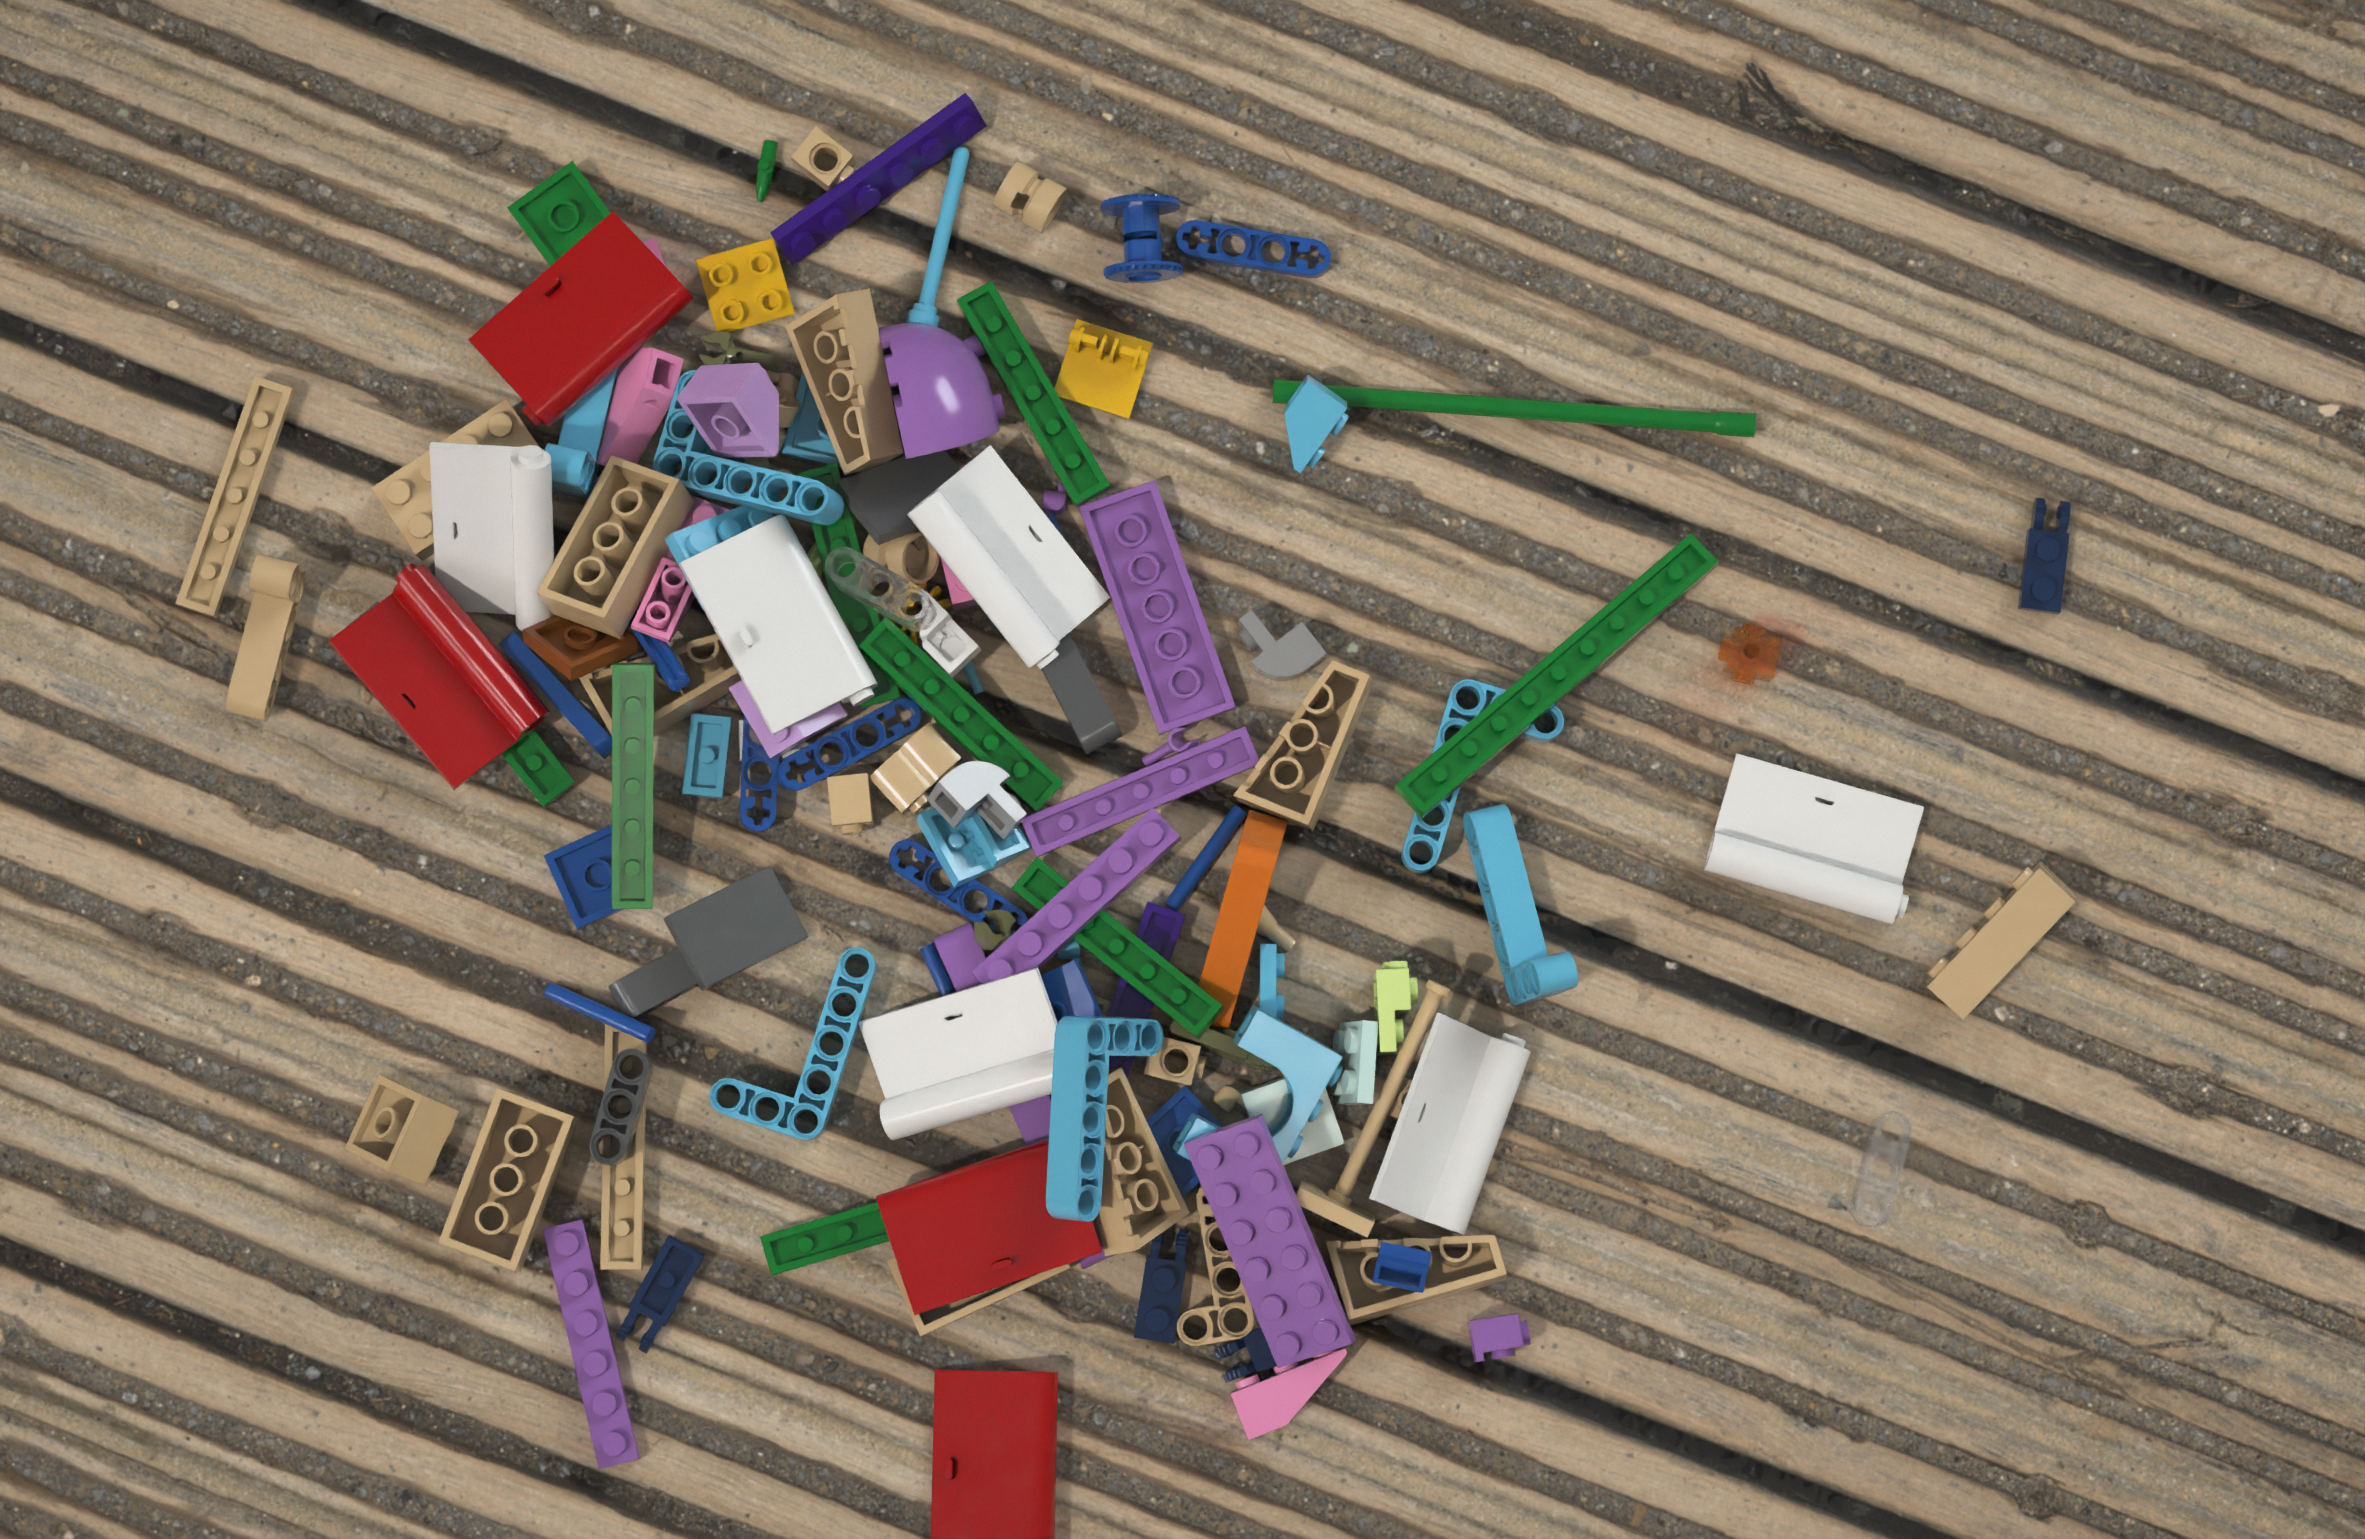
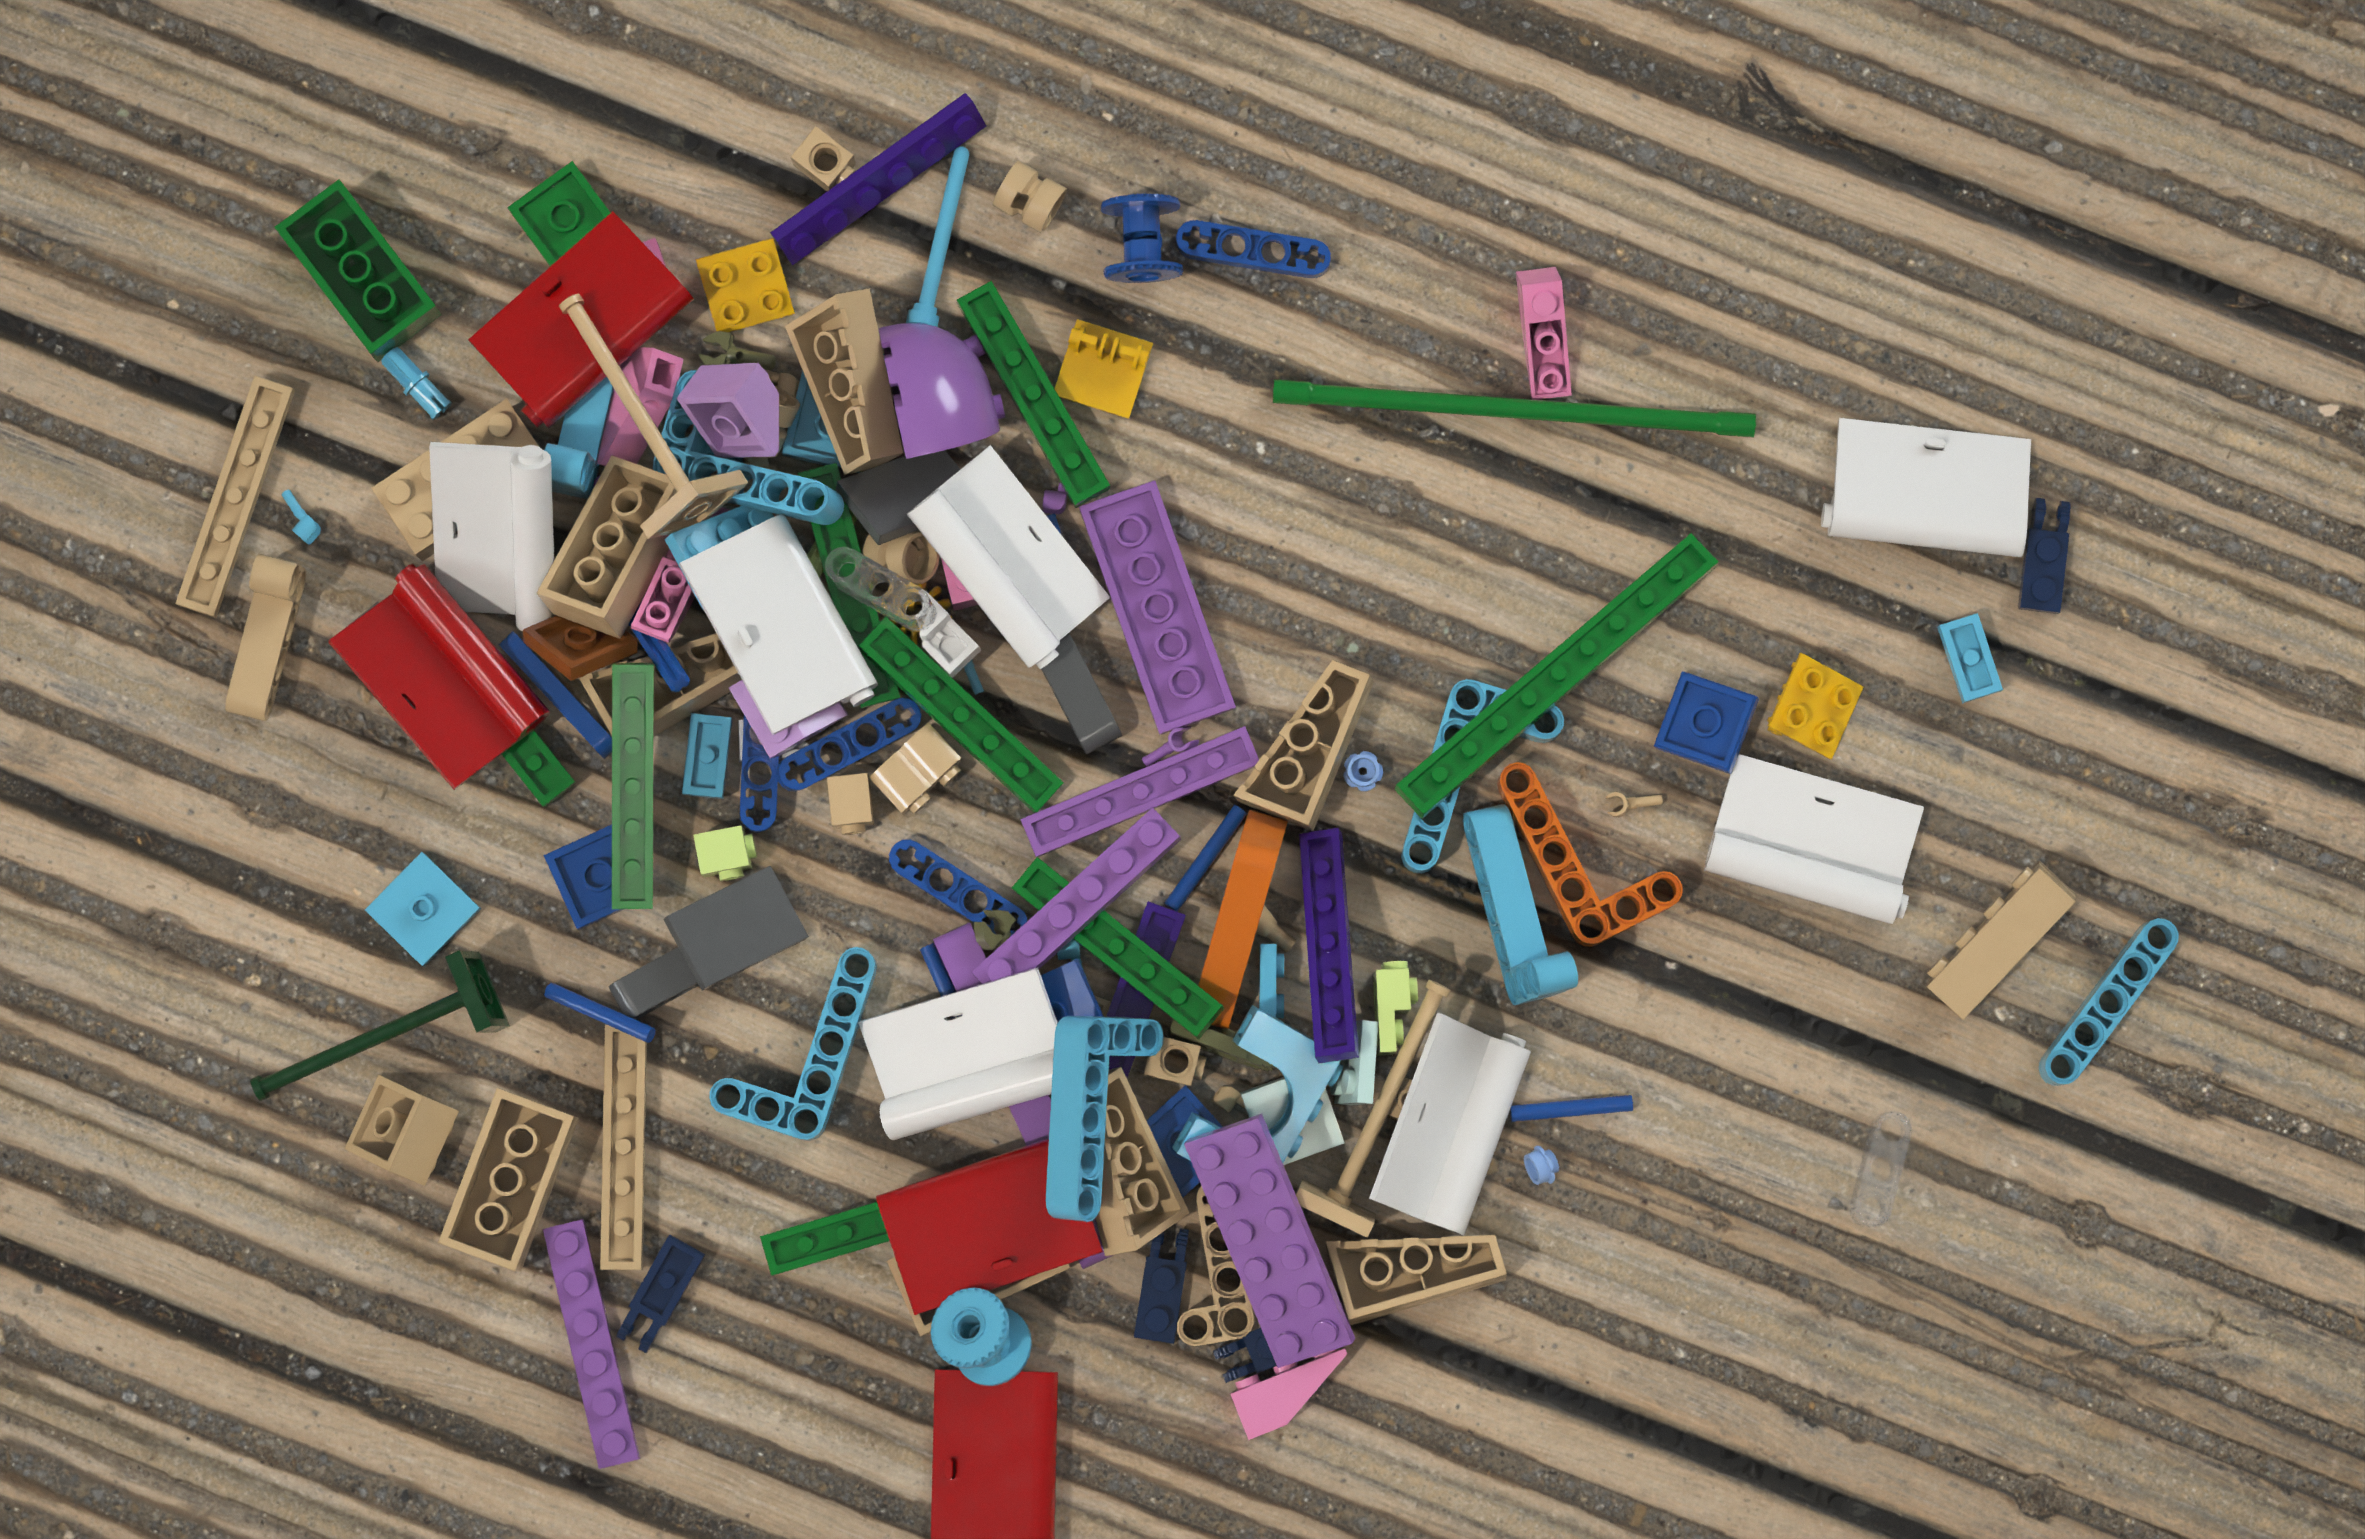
(306, 528): none -> medium azure hand
(358, 270): none -> green brick
(415, 382): none -> medium azure axle
(422, 909): none -> medium azure plate
(474, 993): none -> dark green tile
(617, 1086): dark grey beam -> none
(694, 499): none -> tan tile
(725, 852): none -> yellowish green brick
(765, 169): green helmet -> none
(971, 847): medium azure slope -> none
(977, 788): brick -> none
(981, 1336): none -> medium azure hose
(1280, 659): light grey brick -> none
(1310, 418): medium azure slope -> none
(1328, 946): none -> dark purple plate
(1365, 760): none -> light blue plate
(1402, 1267): blue piece -> none
(1498, 1336): medium lavender brick -> none
(1541, 1165): none -> light blue plate
(1544, 332): none -> bright pink slope
(1571, 868): none -> orange beam
(1571, 1108): none -> blue bar
(1634, 802): none -> tan hand
(1706, 722): none -> blue plate
(1763, 648): clear orange brick -> none
(1814, 706): none -> yellow hinge
(1930, 488): none -> white door
(1970, 658): none -> medium azure plate
(2122, 988): none -> medium azure beam

